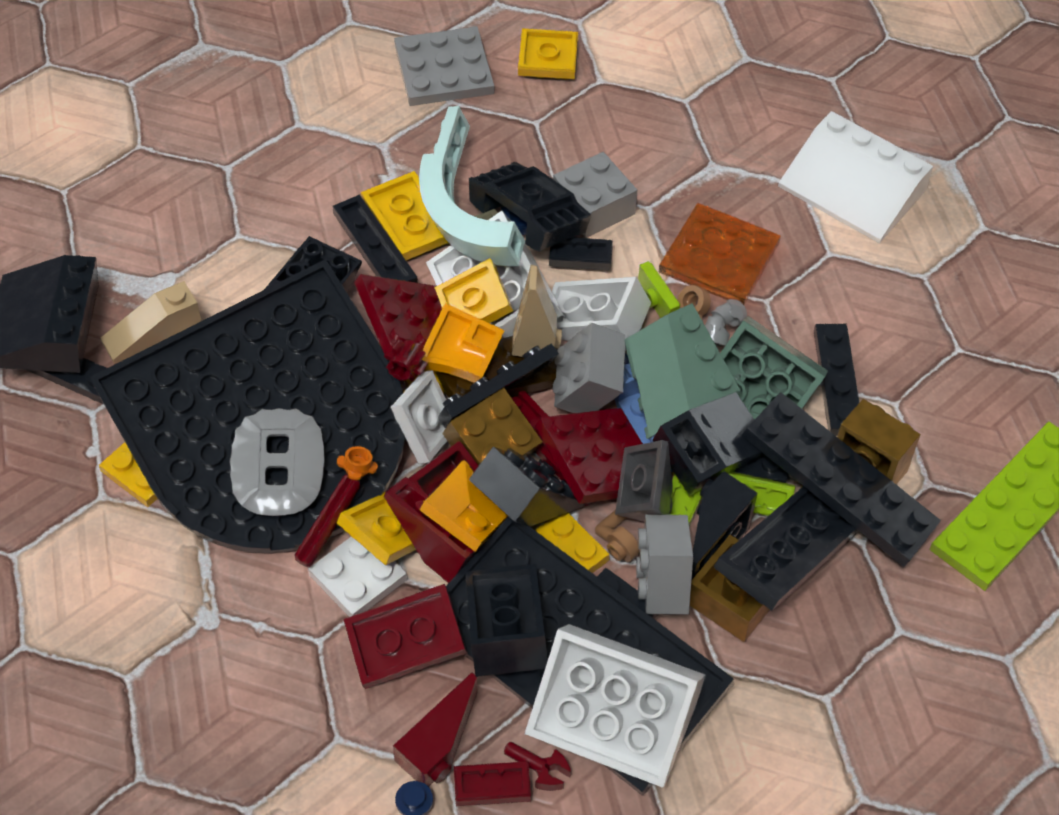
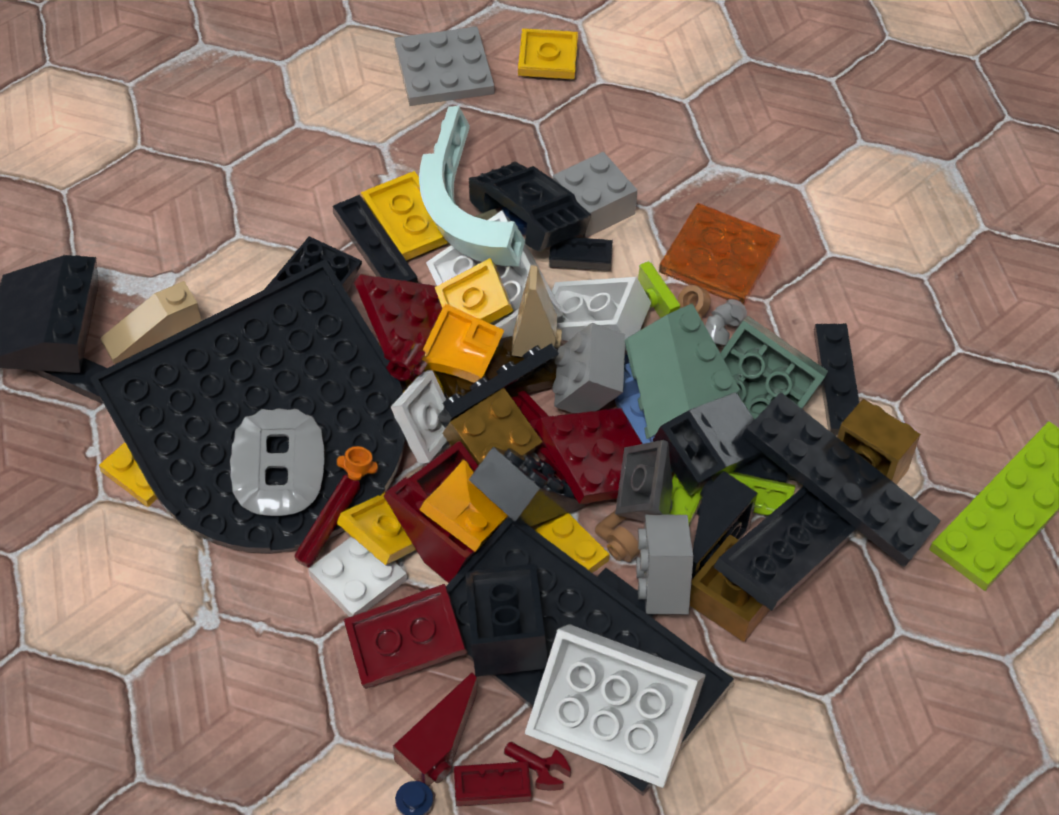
(856, 177): white slope -> none

